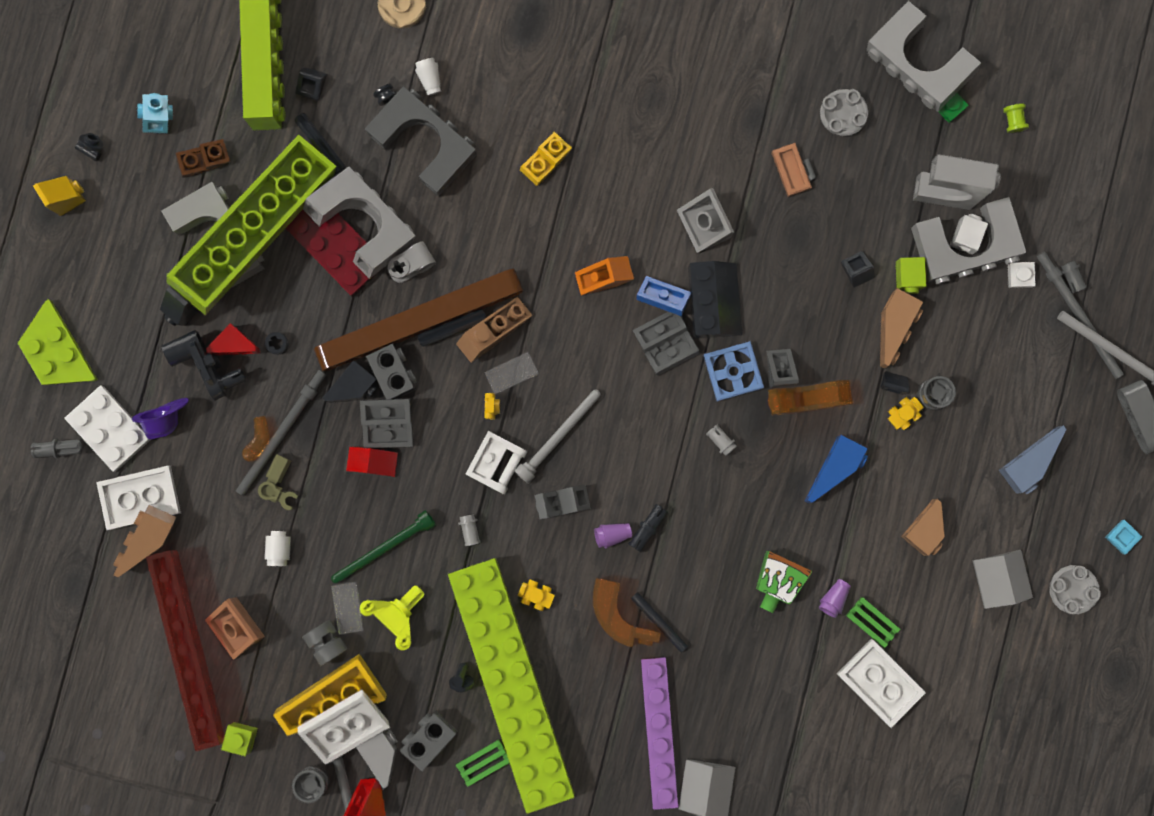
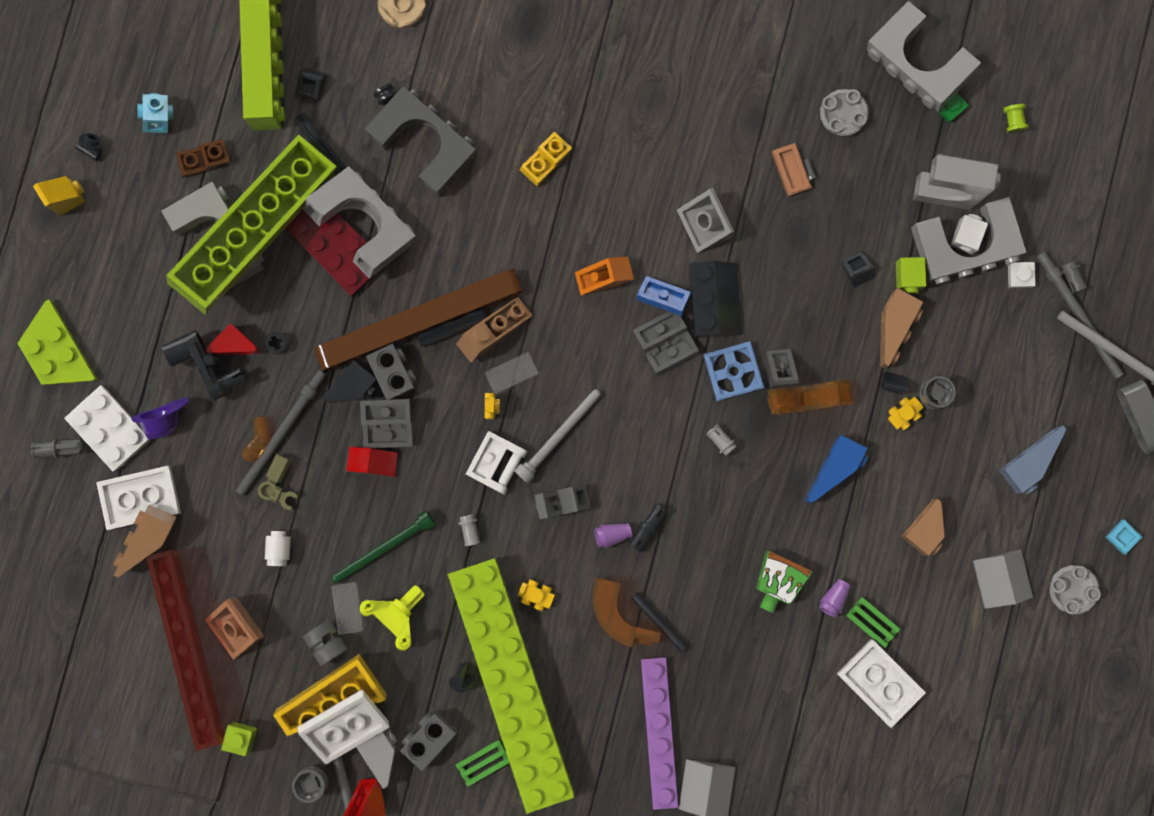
(177, 308): black slope -> none
(413, 261): light grey piece -> none
(429, 75): white cone -> none

